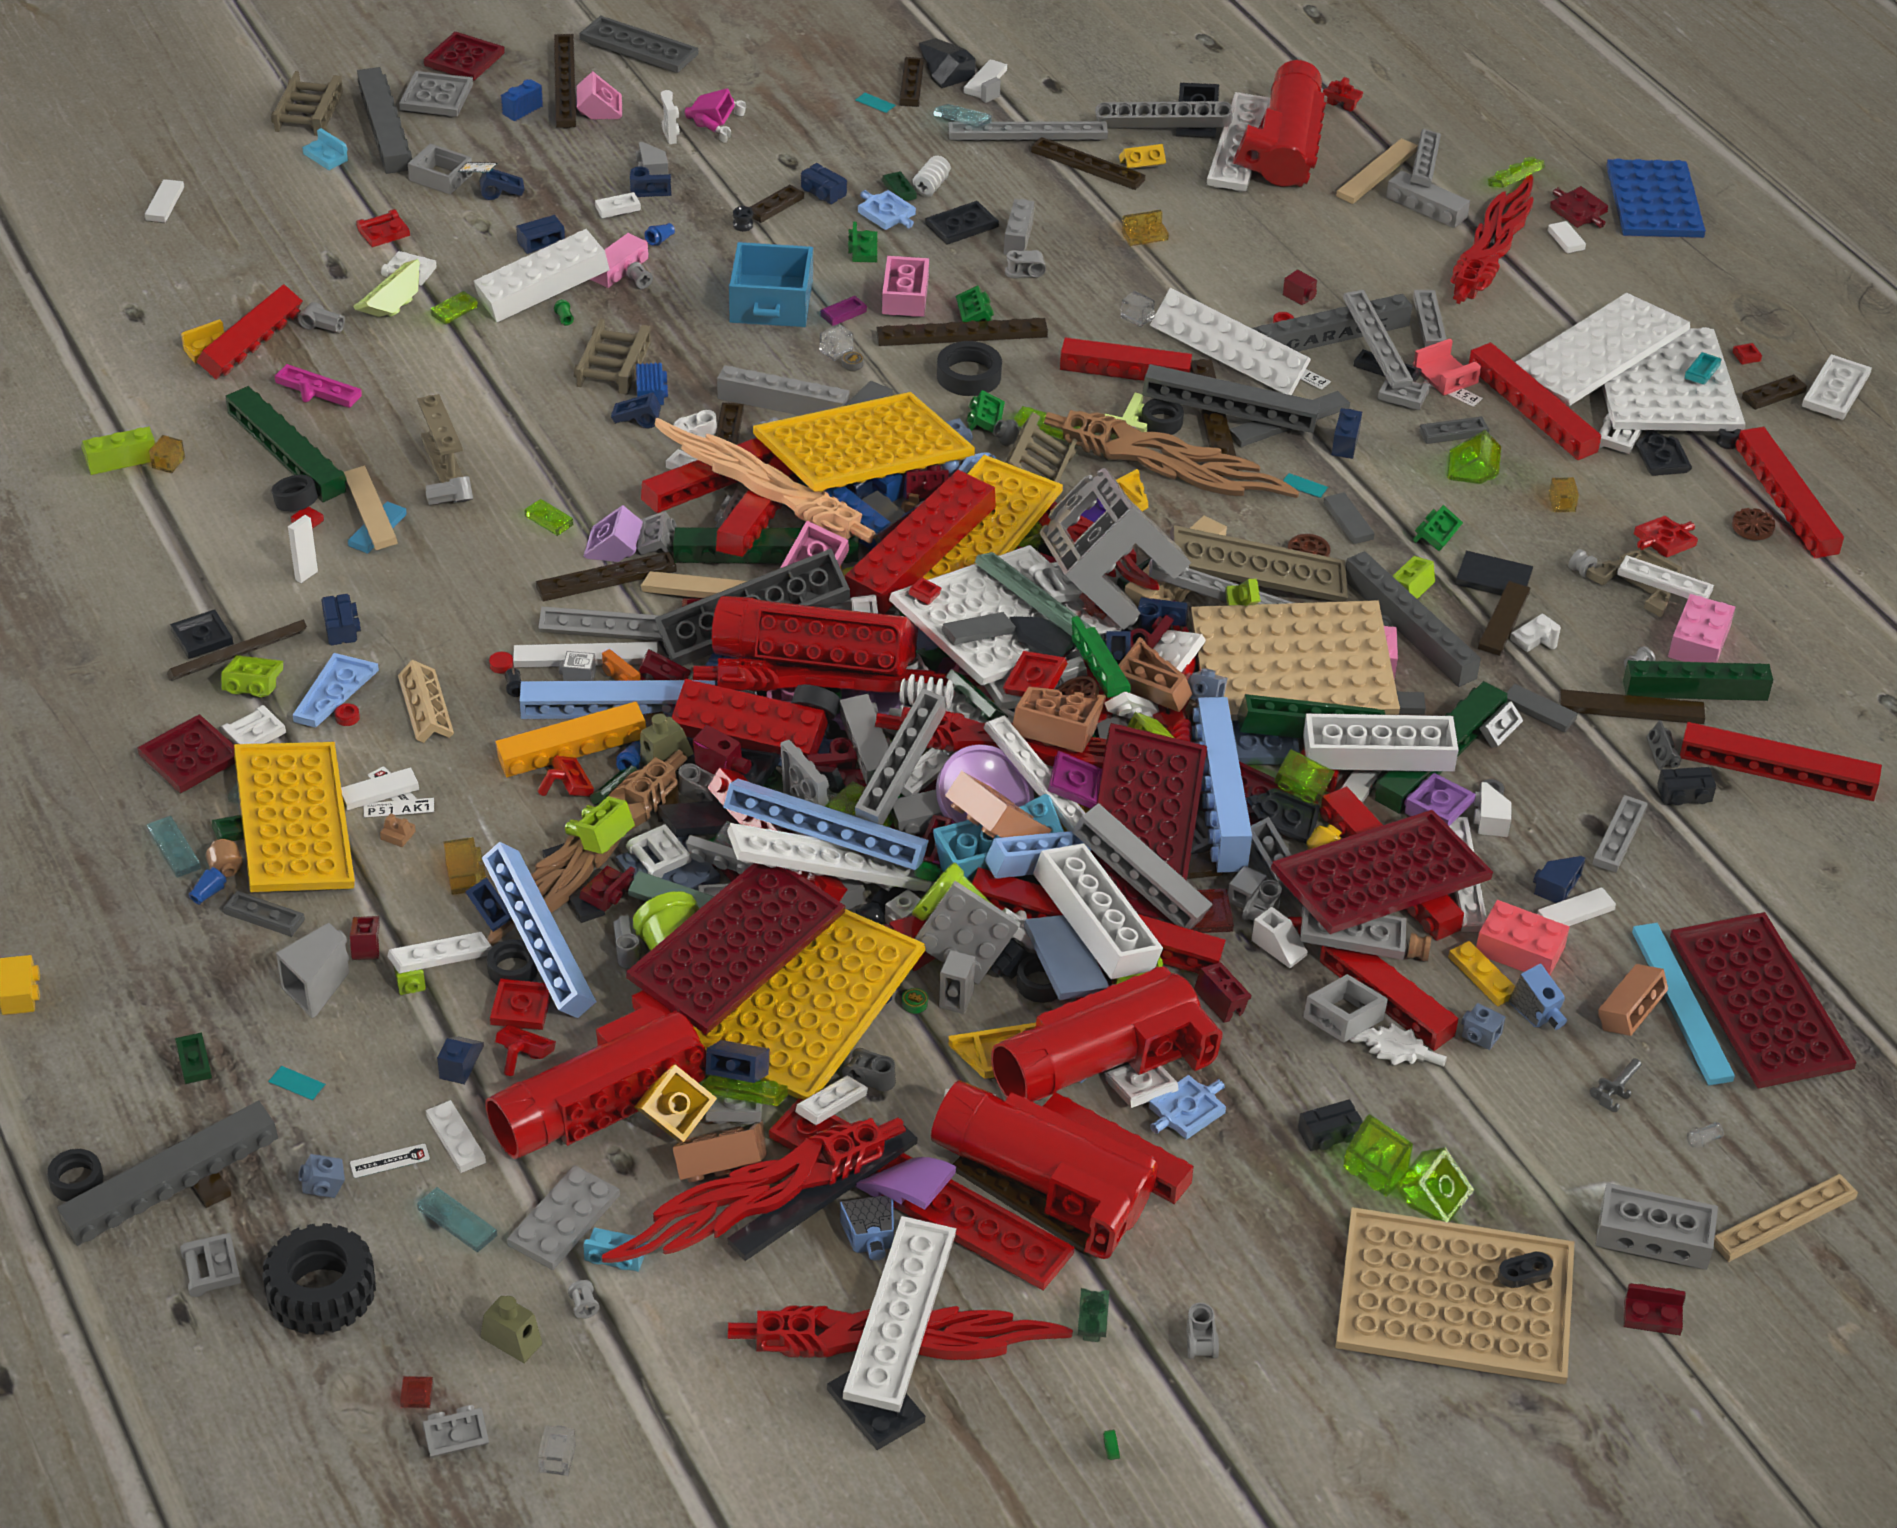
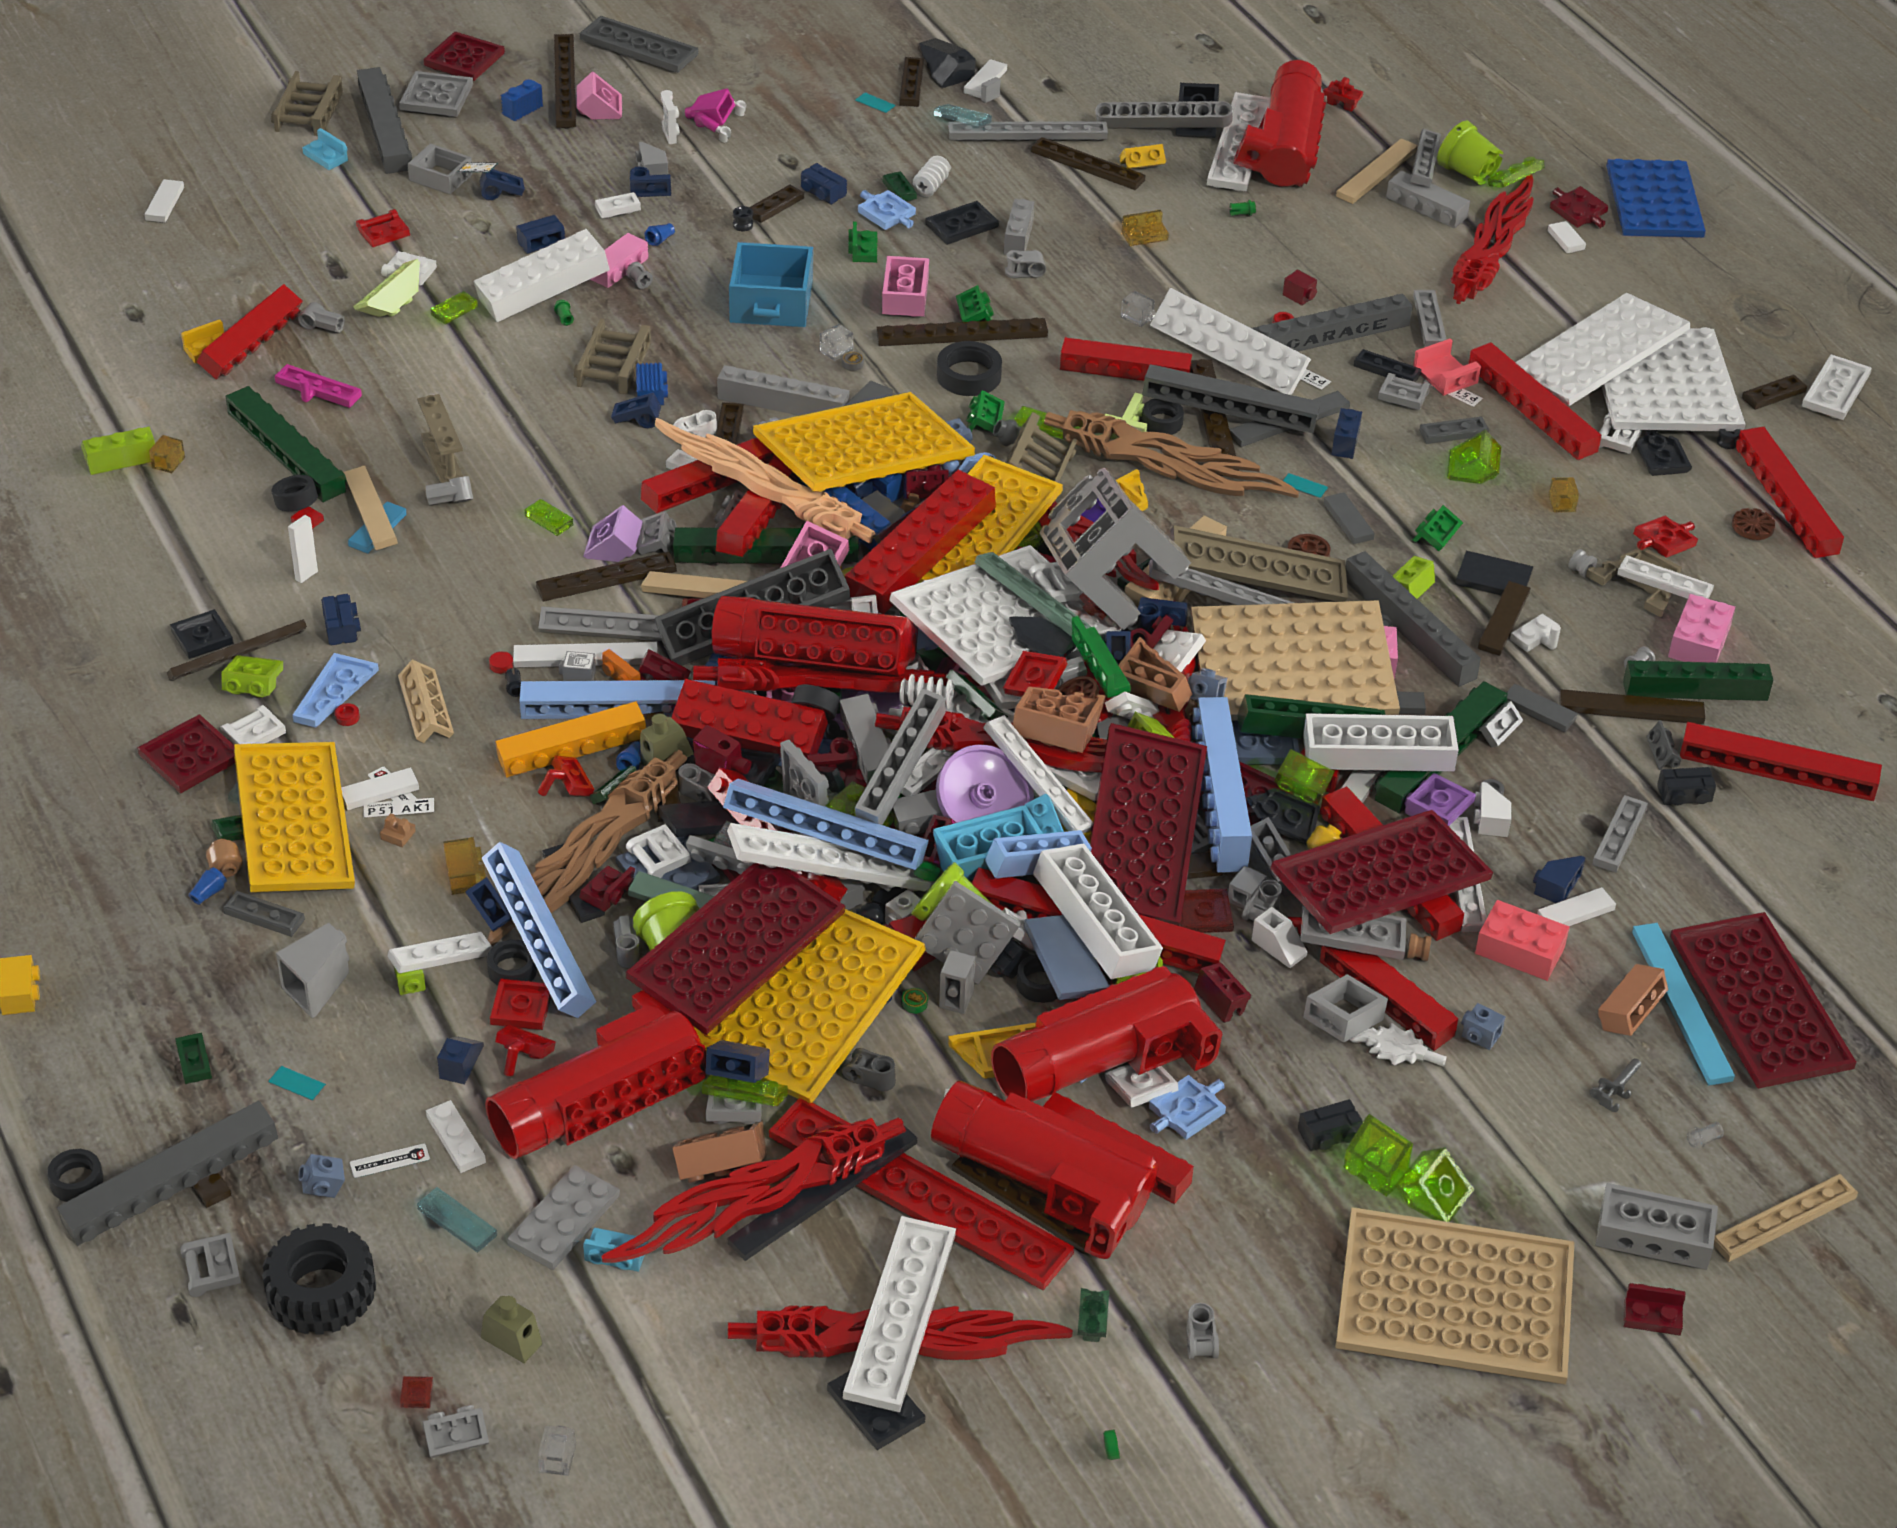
(174, 846): clear light blue tile -> none
(364, 938): dark red plate -> none
(583, 1299): light grey bush -> none
(602, 824): lime brick -> none
(676, 1103): yellow slope -> none
(831, 1100): white tile -> none
(843, 310): magenta tile -> none
(869, 1225): torso -> none
(915, 1180): medium lavender slope -> none
(925, 591): red tile -> none
(978, 628): dark grey tile -> none
(991, 809): wedge -> none
(1075, 780): magenta tile -> none
(1141, 867): light grey brick -> none
(1243, 208): none -> green pin
(1243, 594): lime bracket -> none
(1378, 339): light grey tile -> none
(1469, 153): none -> lime piece
(1482, 973): yellow plate -> none
(1524, 1271): black plate -> none
(1538, 998): medium blue torso -> none
(1703, 368): teal tile -> none
(1747, 353): red tile -> none

